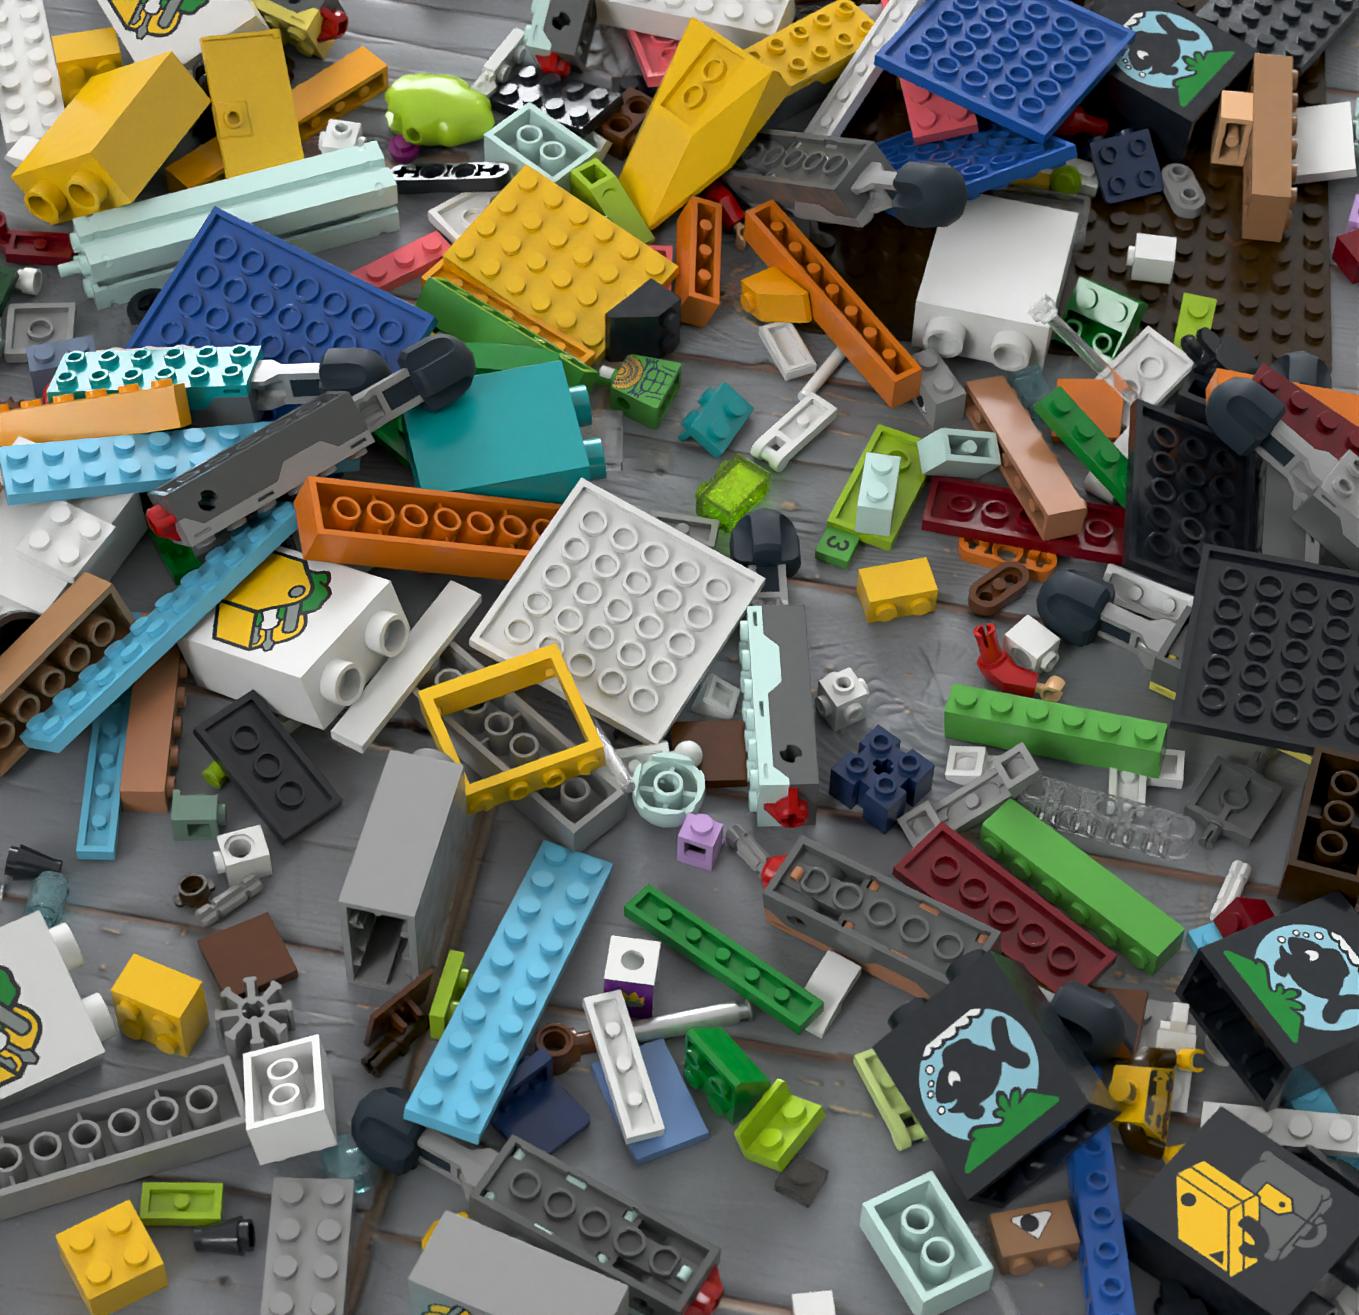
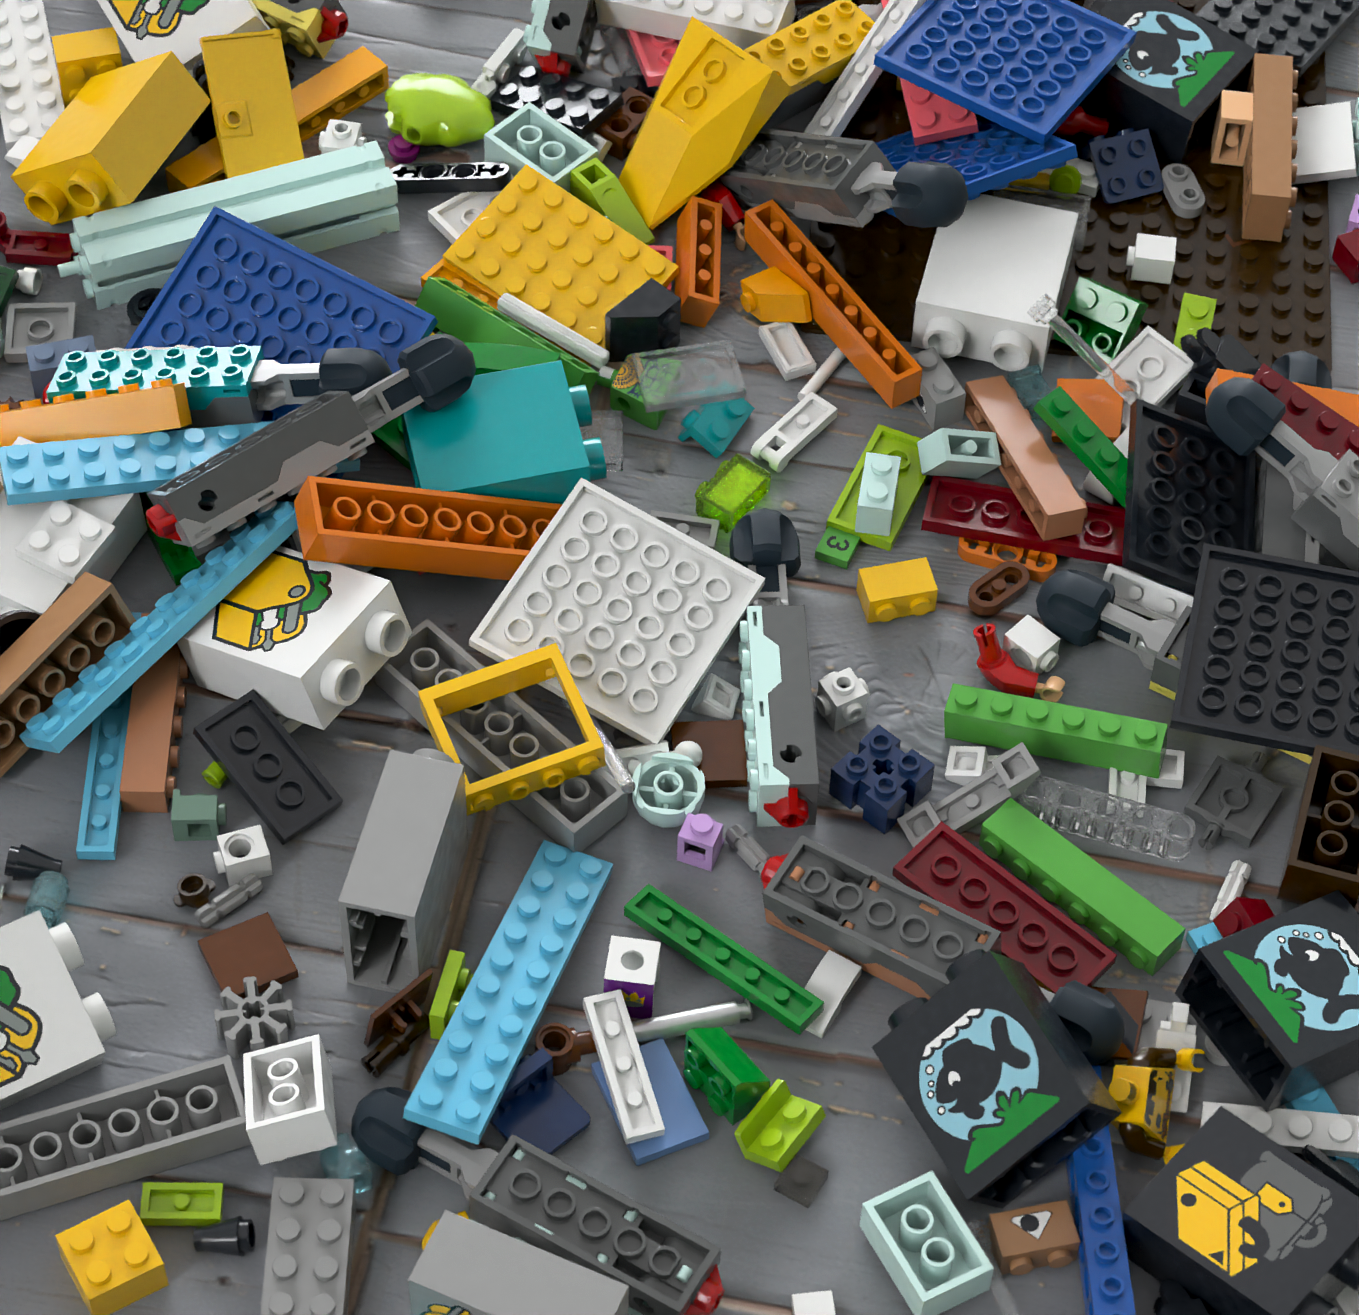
(160, 1006): yellow brick -> none
(404, 262): coral plate -> none
(404, 671): white tile -> none
(553, 330): none -> white axle
(688, 375): none -> clear tile
(888, 1100): yellowish green plate -> none

